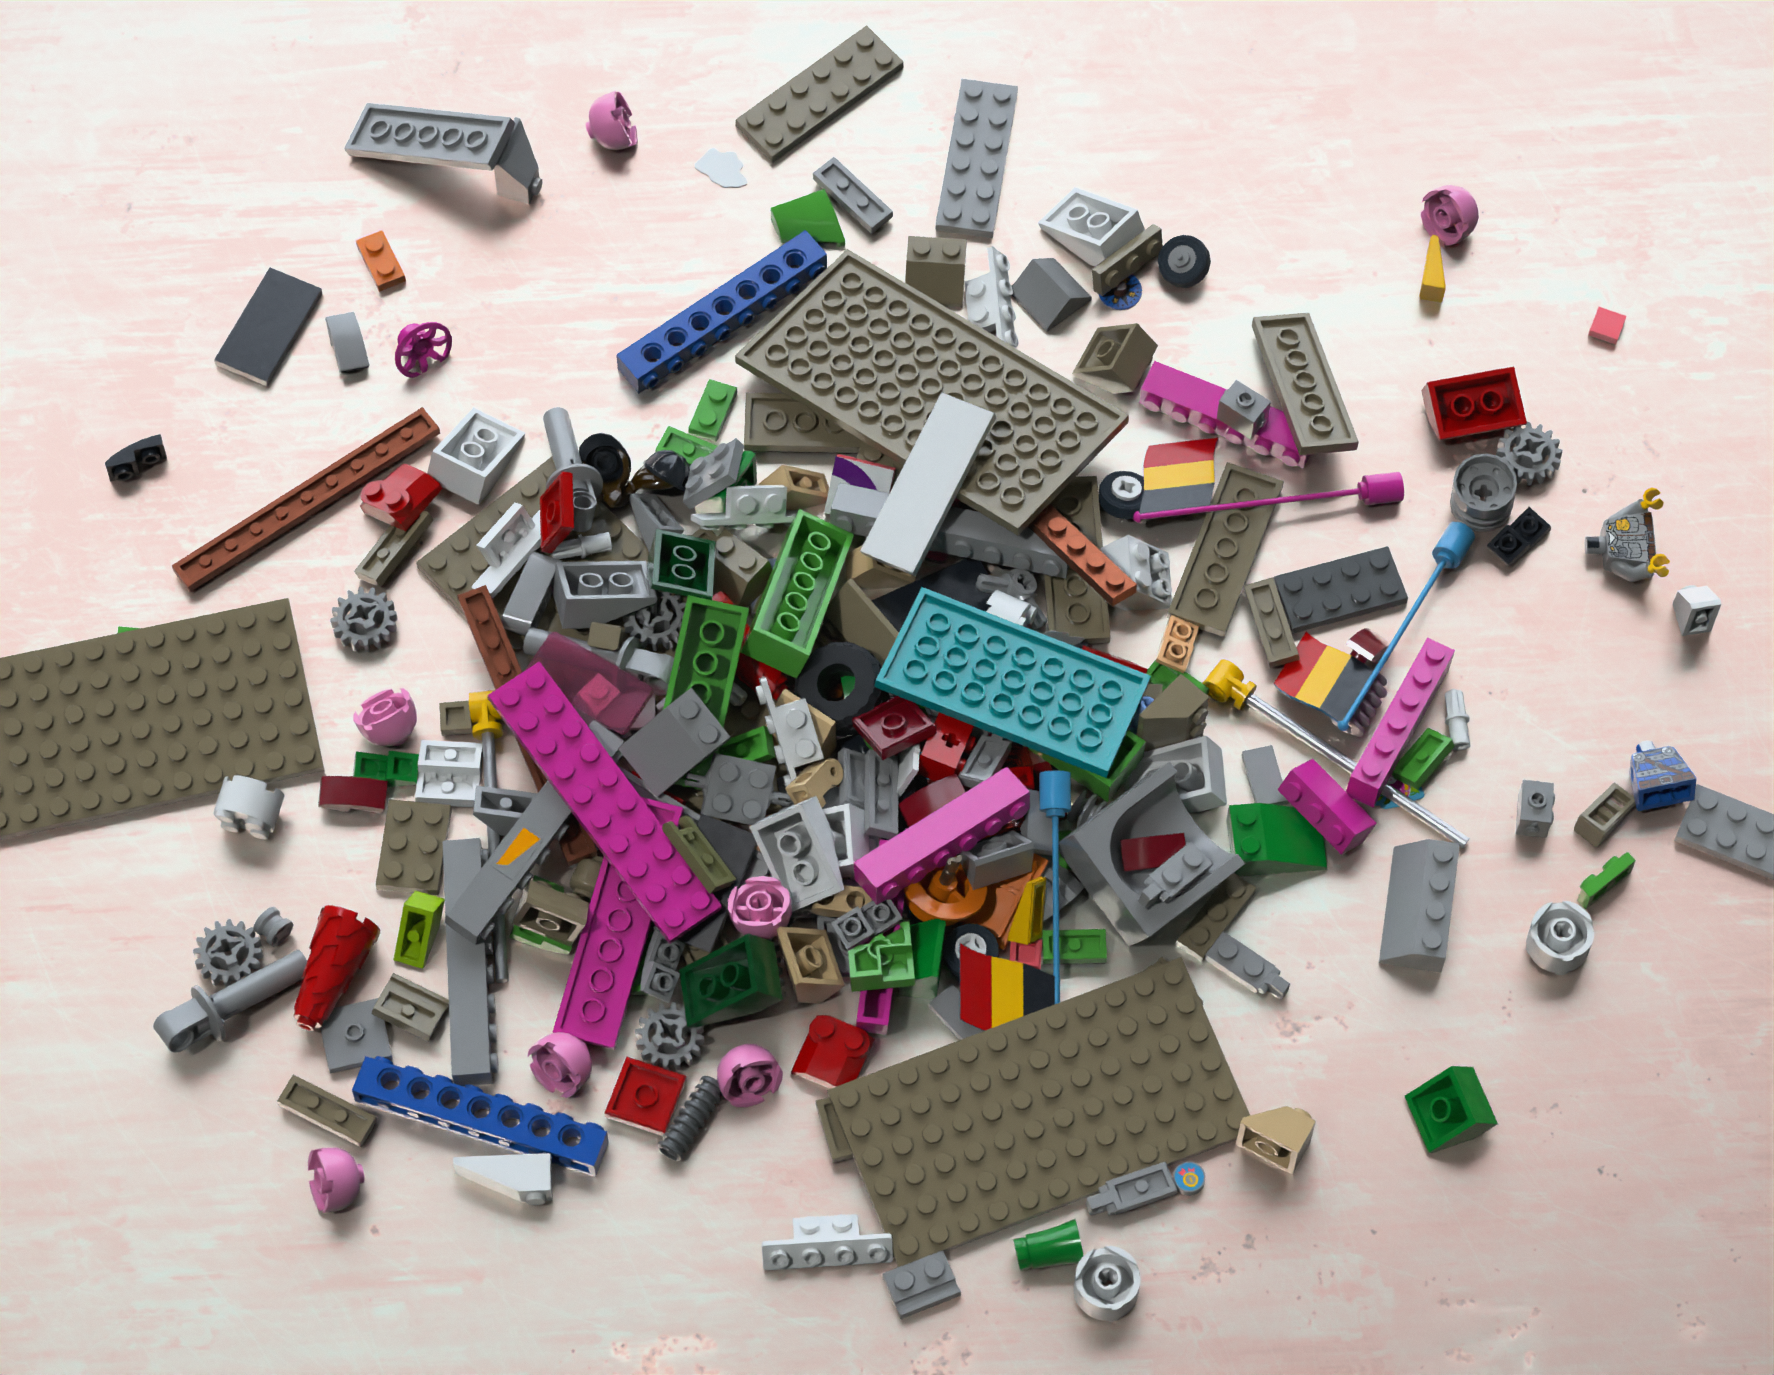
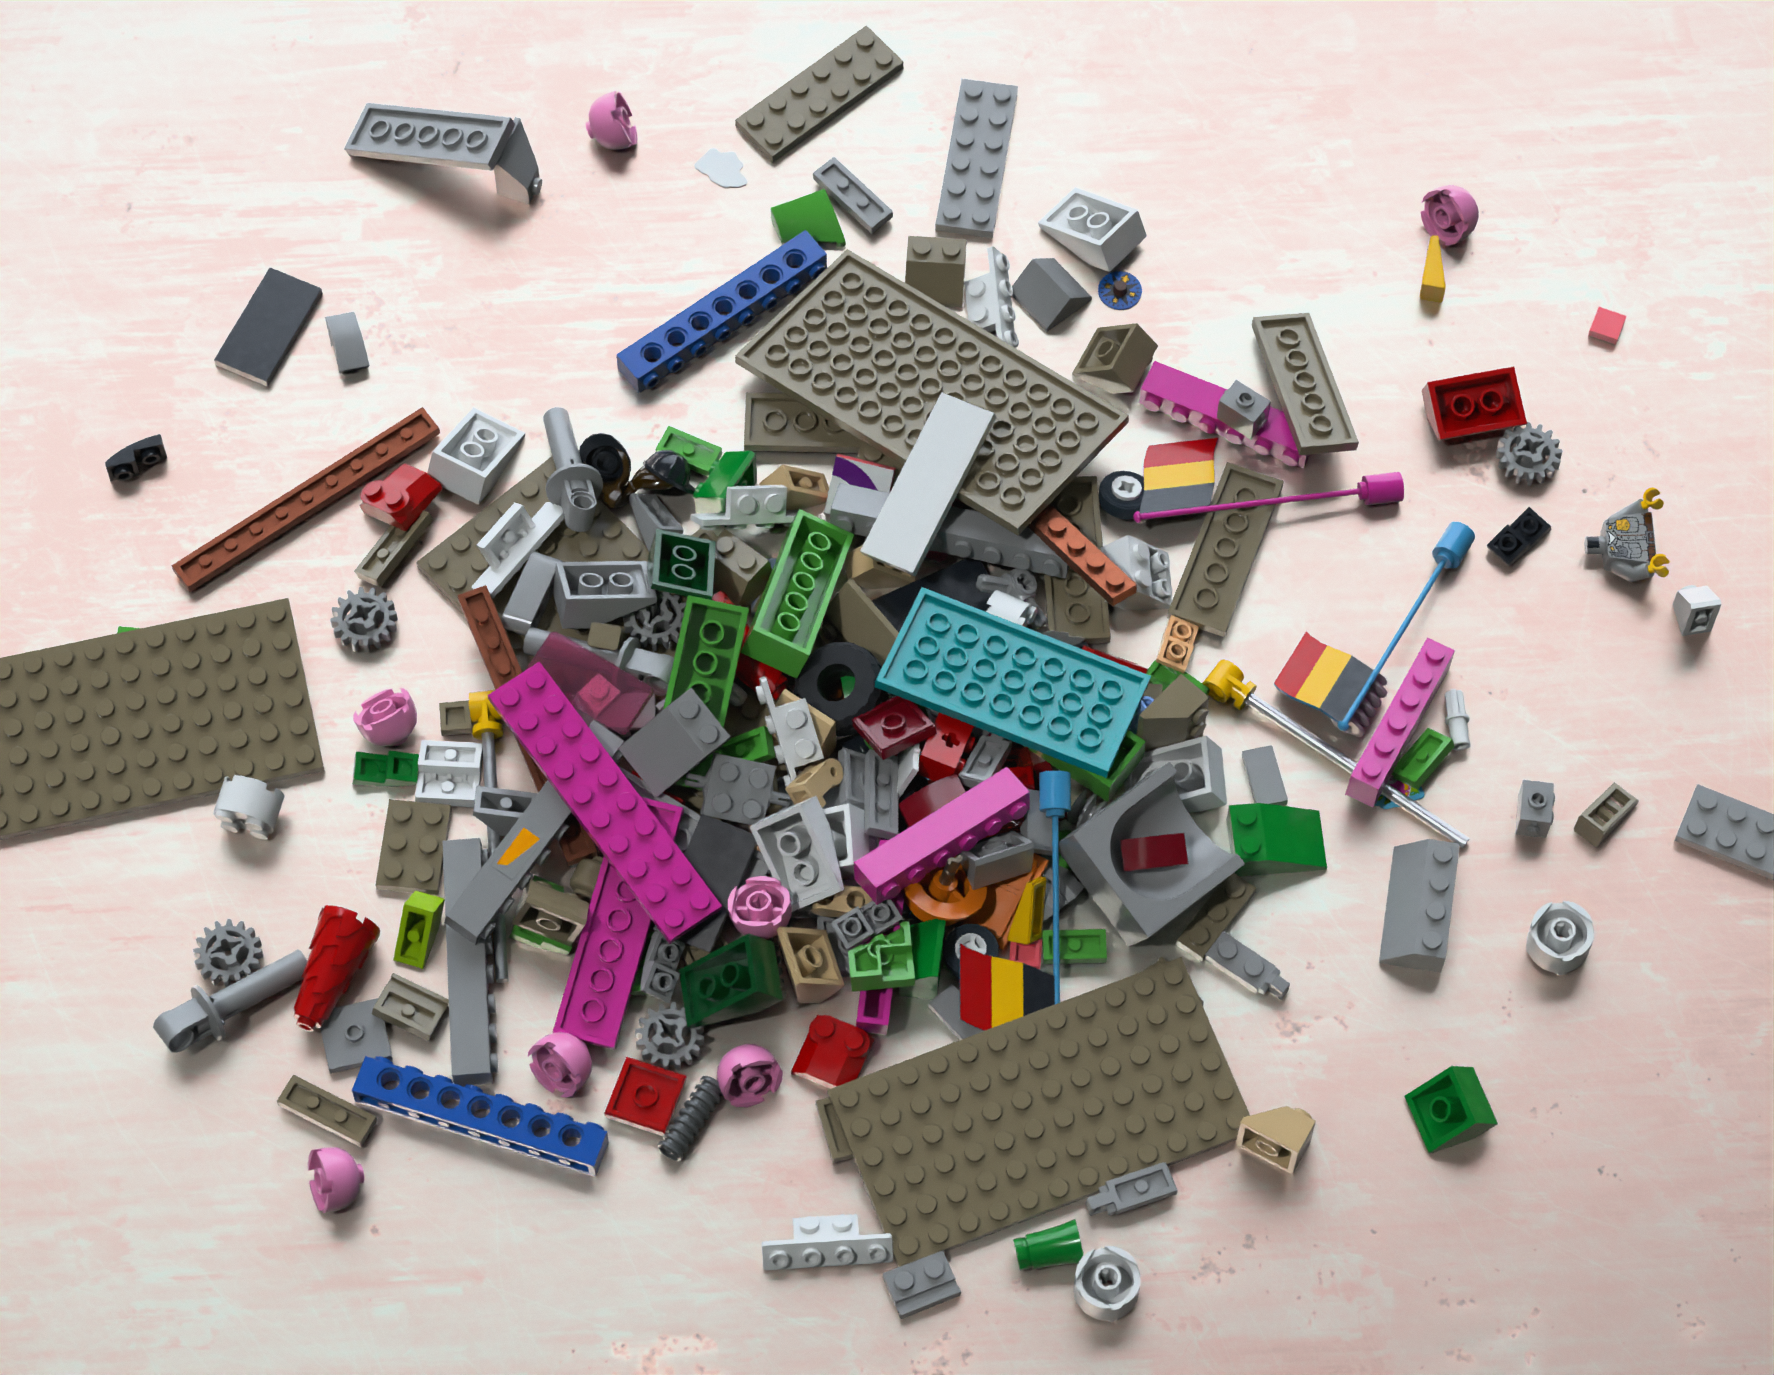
(273, 926): light grey wheel -> none
(350, 792): dark red slope -> none
(380, 260): orange plate -> none
(419, 344): dark pink wheel -> none
(516, 1176): white slope -> none
(556, 512): red plate -> none
(583, 546): white axle -> none
(699, 854): olive hinge -> none
(712, 410): bright green plate -> none
(713, 473): light grey plate -> none
(1127, 259): dark tan plate -> none
(1174, 875): light grey hinge -> none
(1184, 261): black wheel -> none
(1189, 1178): tile -> none
(1271, 622): dark tan plate -> none
(1326, 806): dark pink brick -> none
(1340, 589): dark grey plate -> none
(1367, 645): dark red slope -> none
(1488, 478): light grey wheel -> none
(1596, 886): bright green plate -> none
(1660, 777): torso -> none

